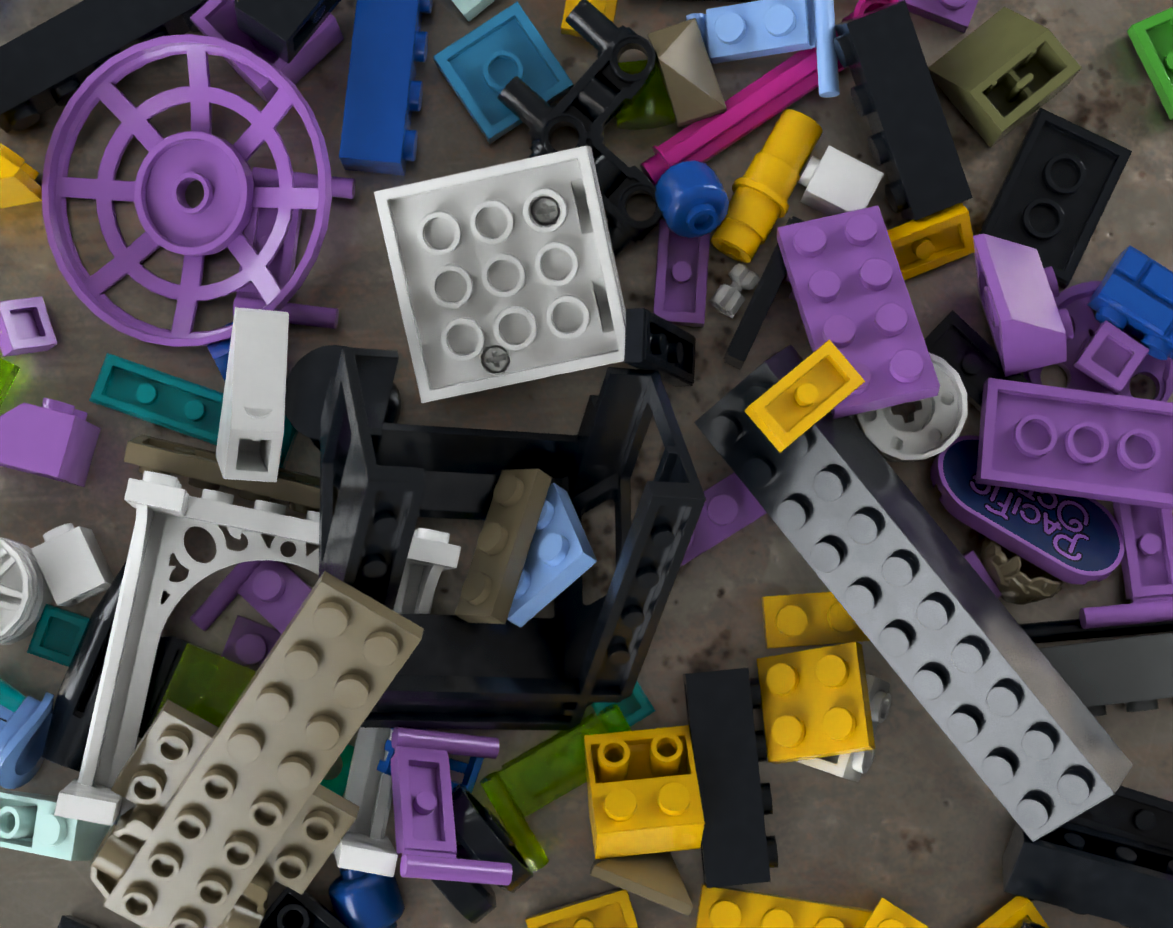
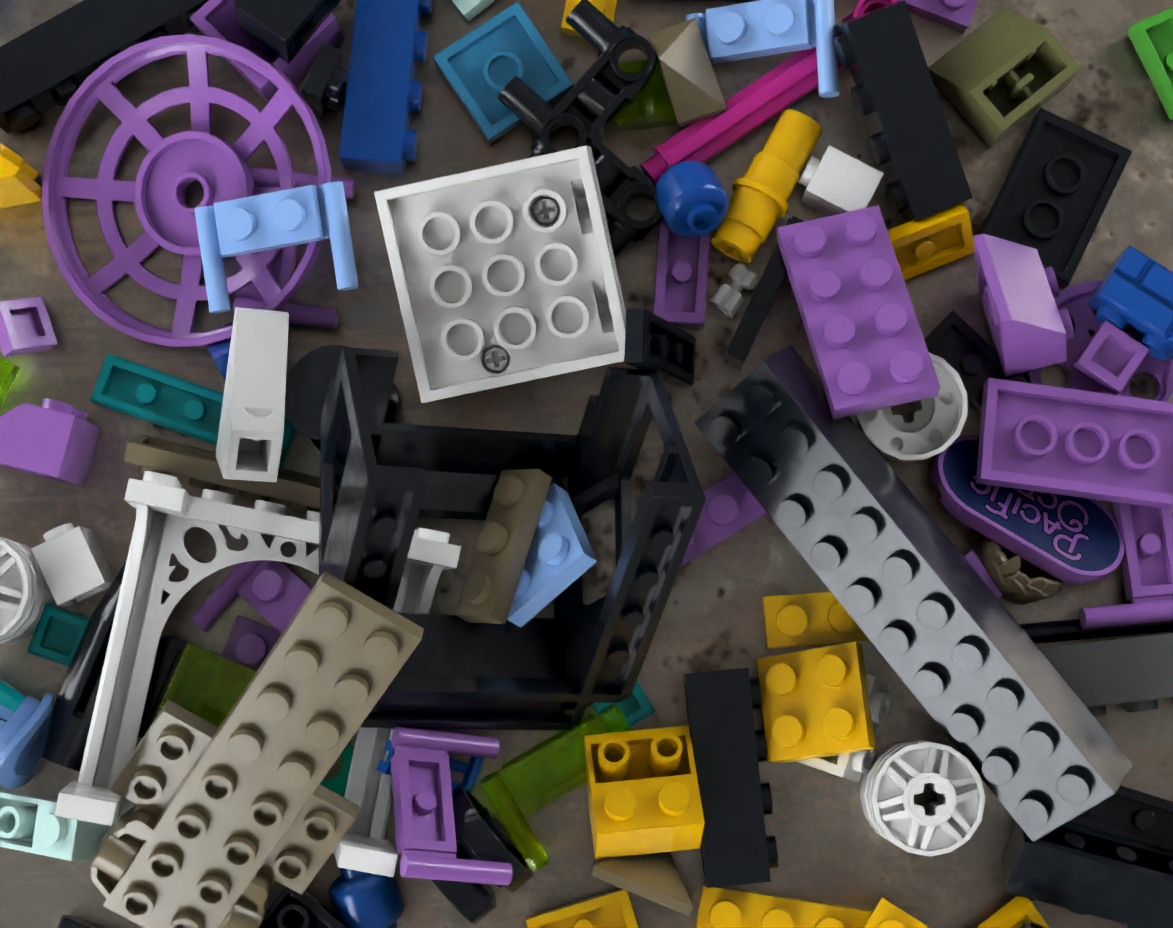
(272, 223): none -> light blue plate
(325, 81): none -> black plate
(804, 396): yellow plate -> none
(899, 774): none -> white wheel

